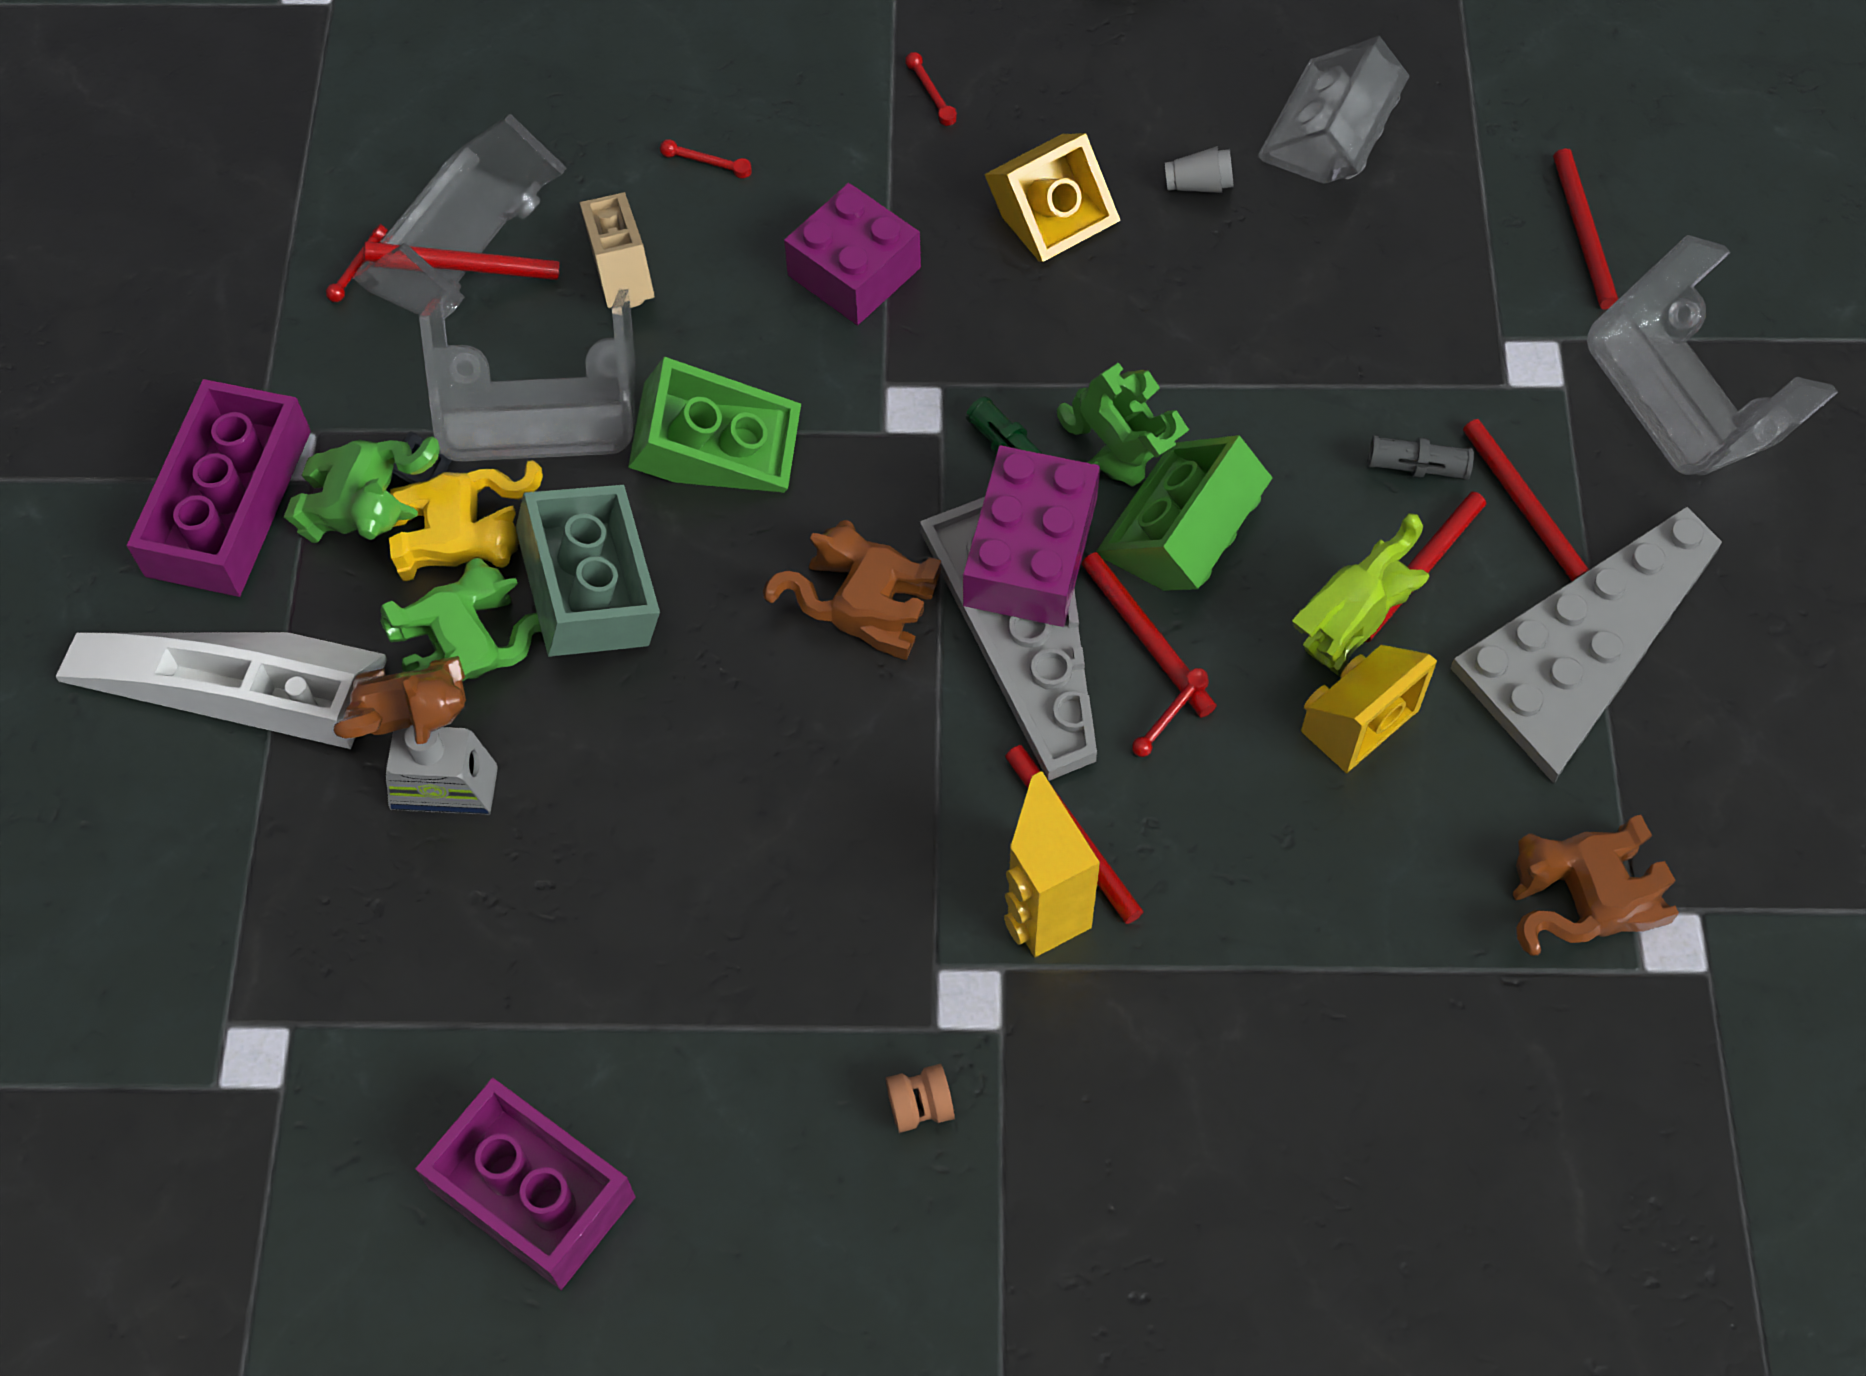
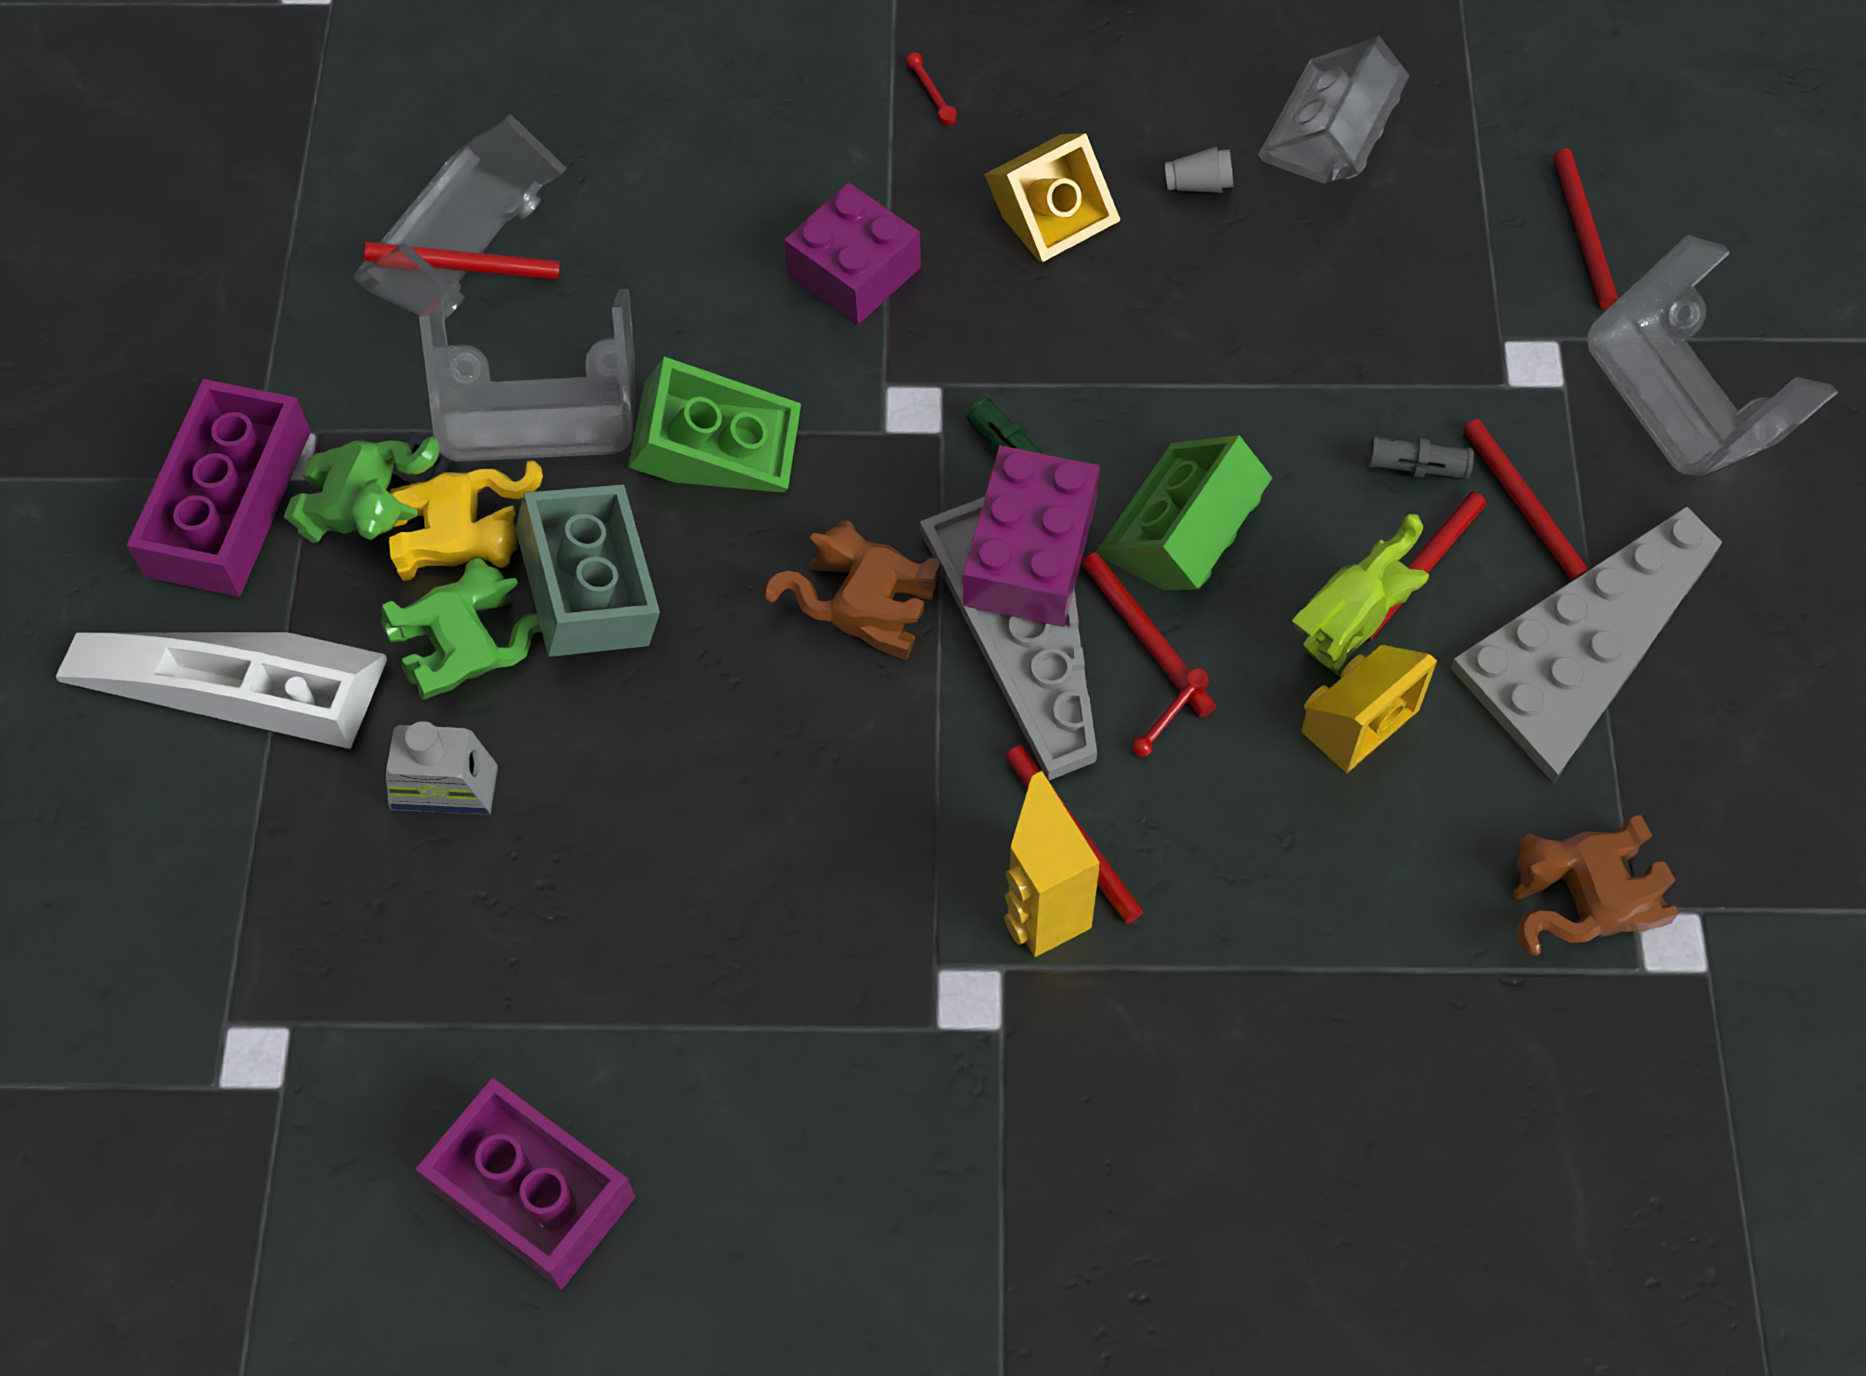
(336, 291): red hinge -> none
(398, 700): dark orange animal -> none
(617, 248): tan slope -> none
(740, 168): red hinge -> none
(932, 1095): nougat wheel -> none
(1122, 419): bright green animal -> none

